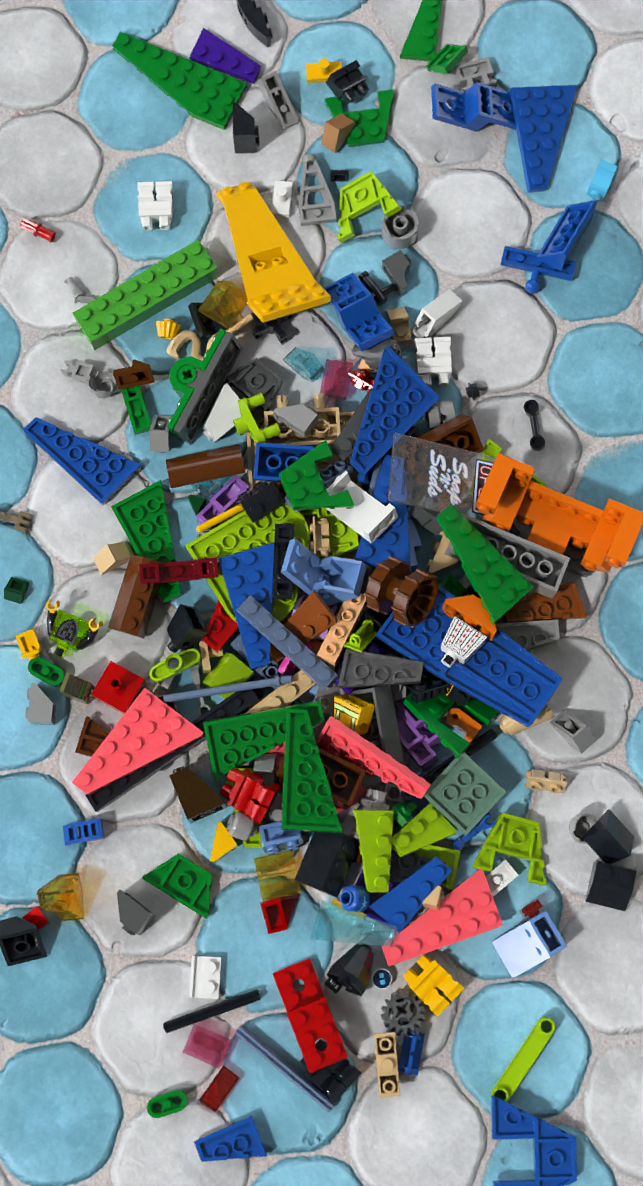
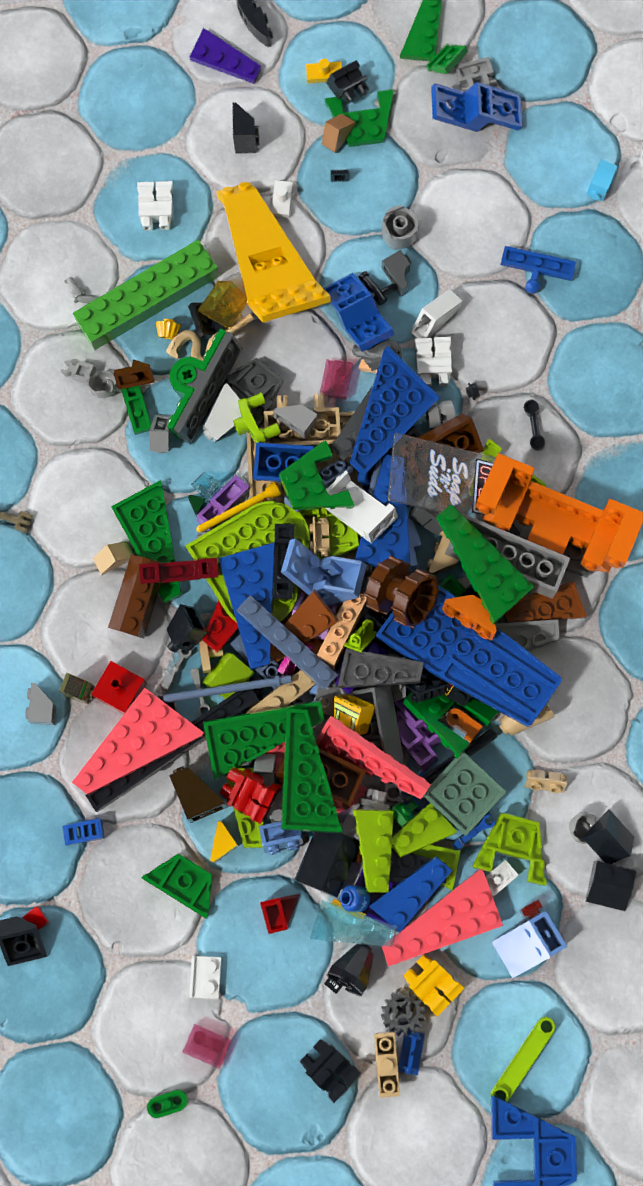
(15, 590): dark green slope -> none
(29, 644): yellow bracket -> none
(37, 229): red axle -> none
(47, 671): green plate -> none
(63, 897): clear yellow slope -> none
(69, 631): torso -> none
(87, 463): blue wing -> none
(90, 738): reddish brown wing -> none
(133, 914): dark grey slope -> none
(187, 659): lime connector -> none
(193, 86): green wing -> none
(205, 466): reddish brown brick -> none
(211, 1011): black axle -> none
(219, 1088): clear red tile -> none
(231, 1142): blue wing -> none
(241, 826): light grey head -> none
(260, 500): black bracket -> none
(276, 329): black pin -> none
(277, 875): clear yellow slope -> none
(278, 99): light grey slope -> none
(283, 1067): sand blue axle -> none
(304, 364): clear light blue slope -> none
(310, 1015): red bracket -> none
(315, 213): light grey plate -> none
(360, 197): lime wing -> none
(361, 377): red hinge -> none
(381, 978): dark blue tile -> none
(398, 321): tan slope -> none
(434, 899): tan slope -> none
(461, 643): white torso -> none
(540, 124): blue wing -> none
(566, 234): blue slope -> none
(573, 731): light grey slope -> none

